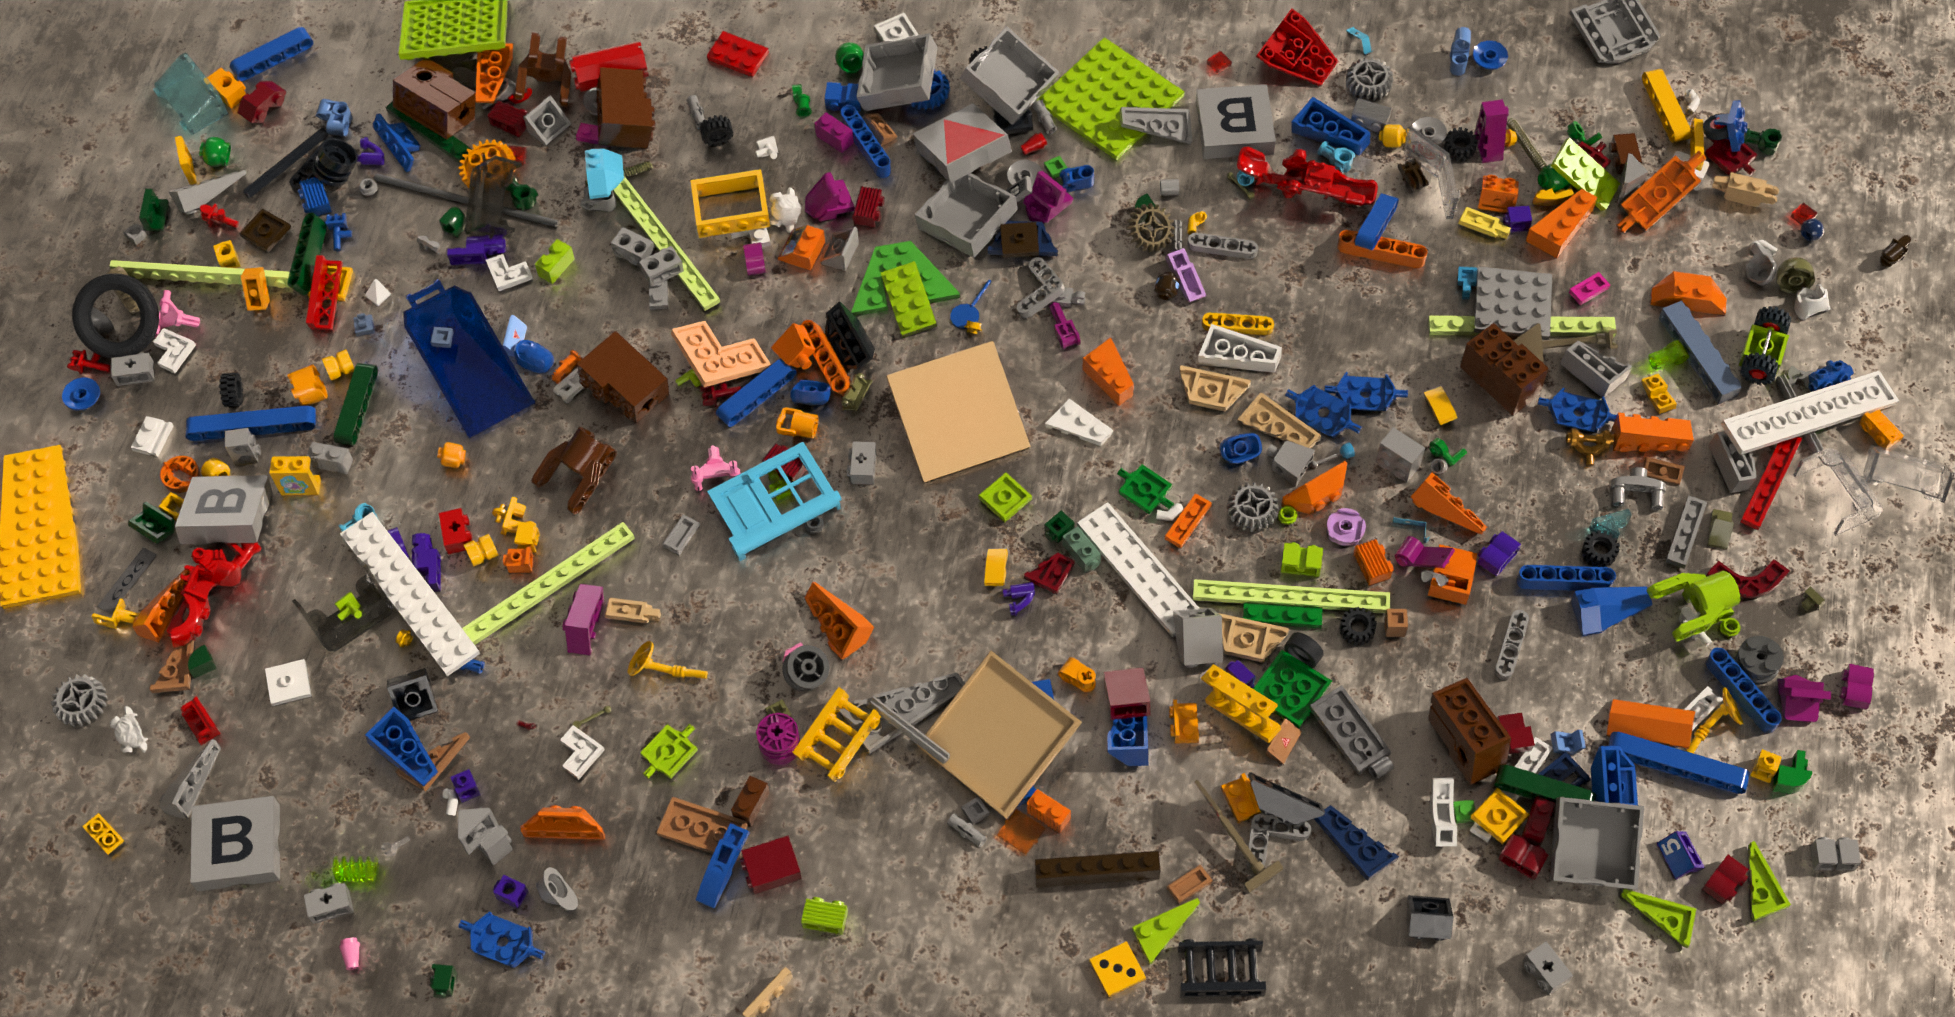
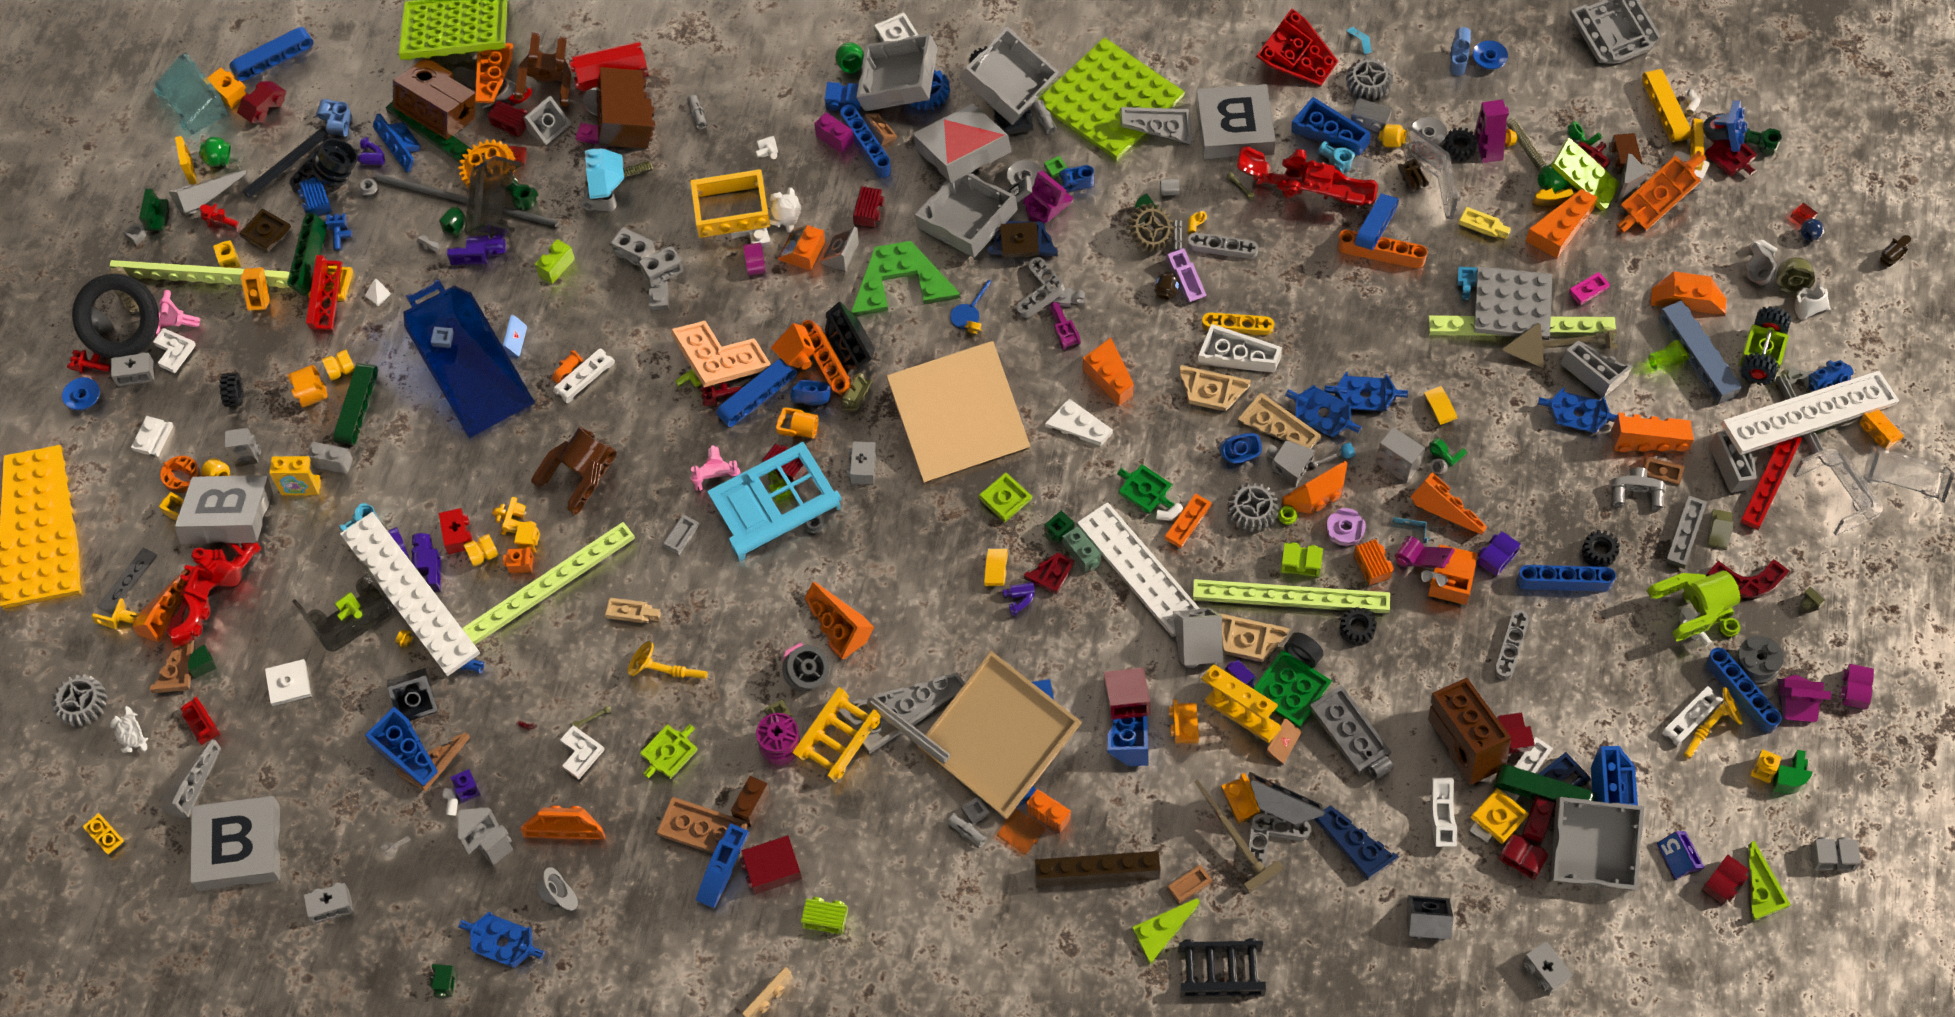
(152, 523): dark green bracket -> none
(258, 422): blue beam -> none
(350, 952): bright pink cone -> none
(355, 870): clear neon green piece -> none
(363, 324): sand blue tile -> none
(451, 455): light orange head -> none
(508, 276): white plate -> none
(516, 897): dark purple brick -> none
(533, 356): blue piece -> none
(582, 618): magenta wedge -> none
(623, 376): reddish brown piece -> none
(662, 239): yellowish green plate -> none
(716, 130): black tyre -> none
(737, 54): red plate -> none
(801, 100): green connector -> none
(828, 199): magenta piece -> none
(908, 299): lime plate -> none
(1034, 144): red cone -> none
(1078, 675): light orange piece -> none
(1117, 969): yellow tile -> none
(1219, 62): clear red plate -> none
(1244, 179): medium azure cone -> none
(1284, 615): green plate -> none
(1396, 623): medium nougat brick -> none
(1463, 811): bright green plate -> none
(1498, 193): orange bracket -> none
(1504, 369): reddish brown piece -> none
(1518, 218): dark purple brick -> none
(1568, 742): medium blue bracket -> none
(1602, 439): pearl gold piece -> none
(1603, 607): blue wedge -> none
(1611, 522): clear light blue slope -> none
(1652, 722): orange slope -> none
(1657, 393): yellow slope -> none
(1670, 916): lime wing -> none
(1682, 763): blue beam -> none
(1746, 189): tan hinge -> none

